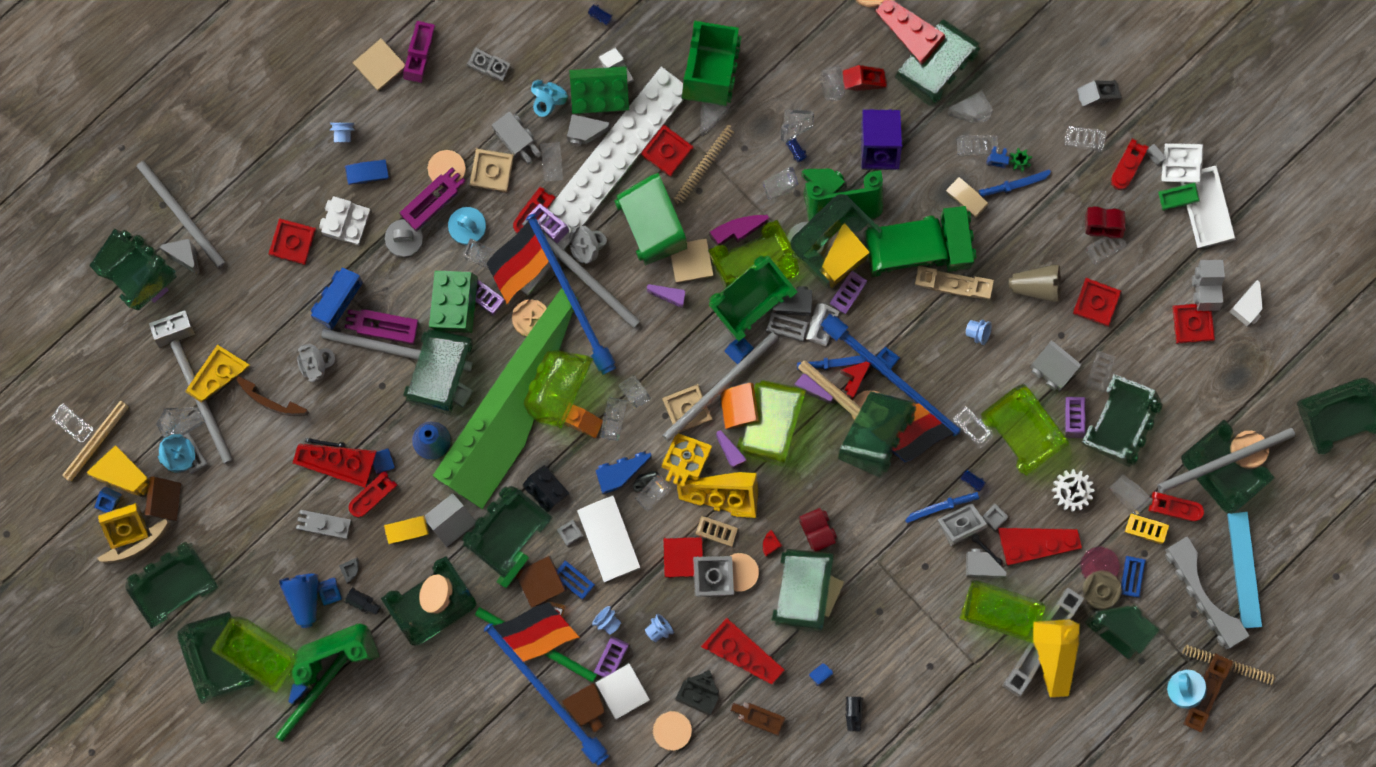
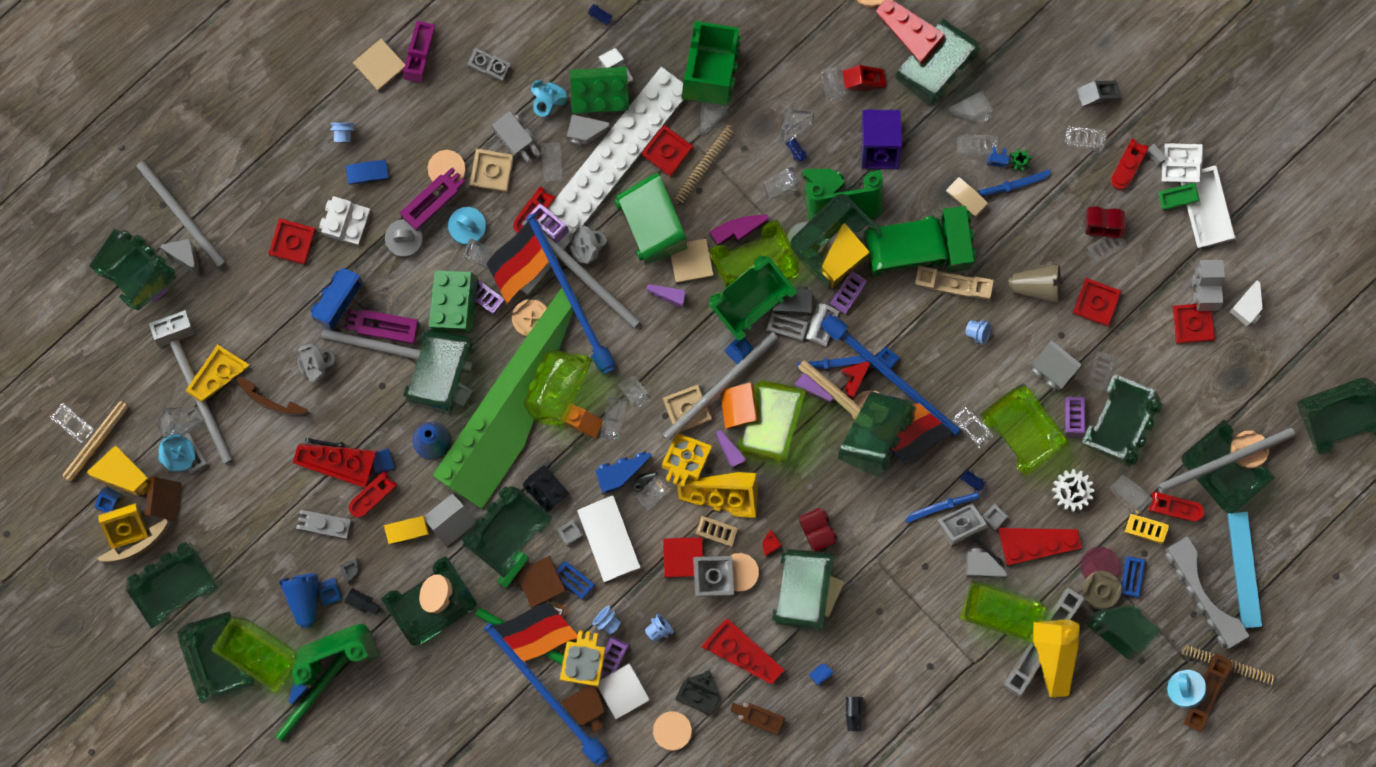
(583, 661): none -> piece

